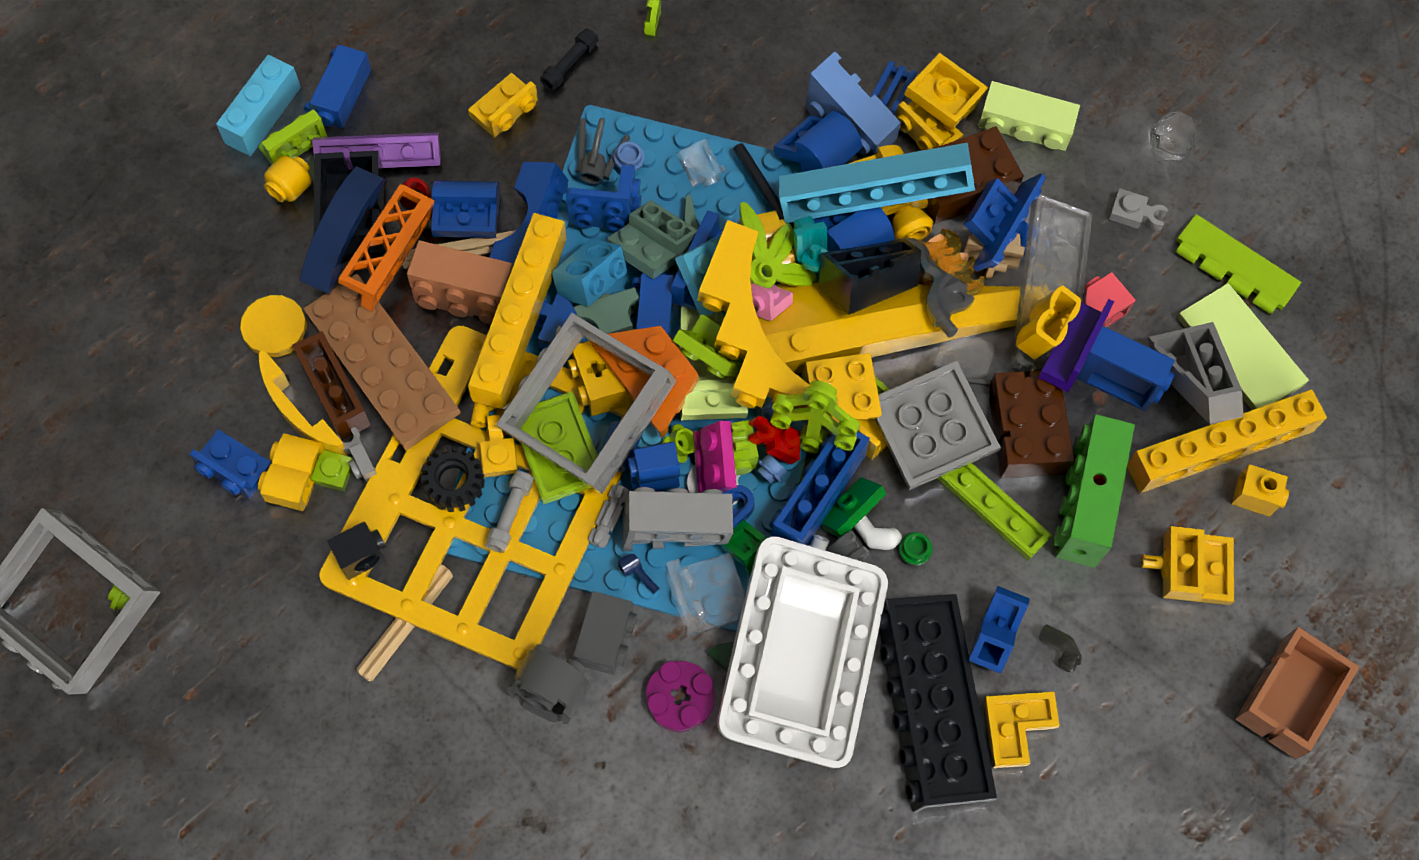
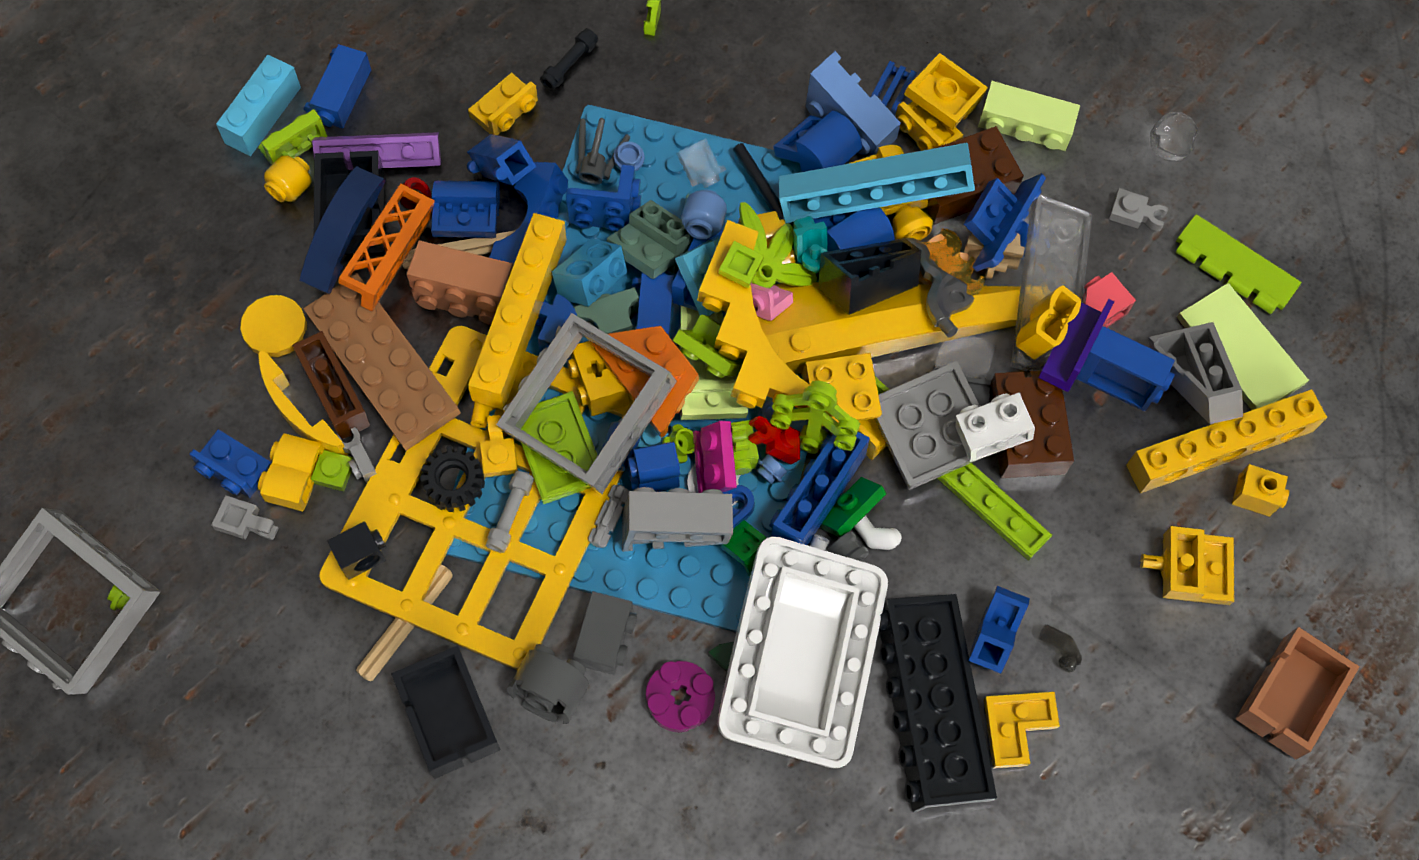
(240, 517): none -> light grey plate
(448, 712): none -> black piece
(500, 159): none -> blue brick
(631, 564): dark blue hand -> none
(703, 214): none -> medium blue head
(706, 593): clear bracket -> none
(741, 264): none -> lime plate
(915, 548): green plate -> none
(994, 426): none -> white brick
(1094, 491): bright green brick -> none

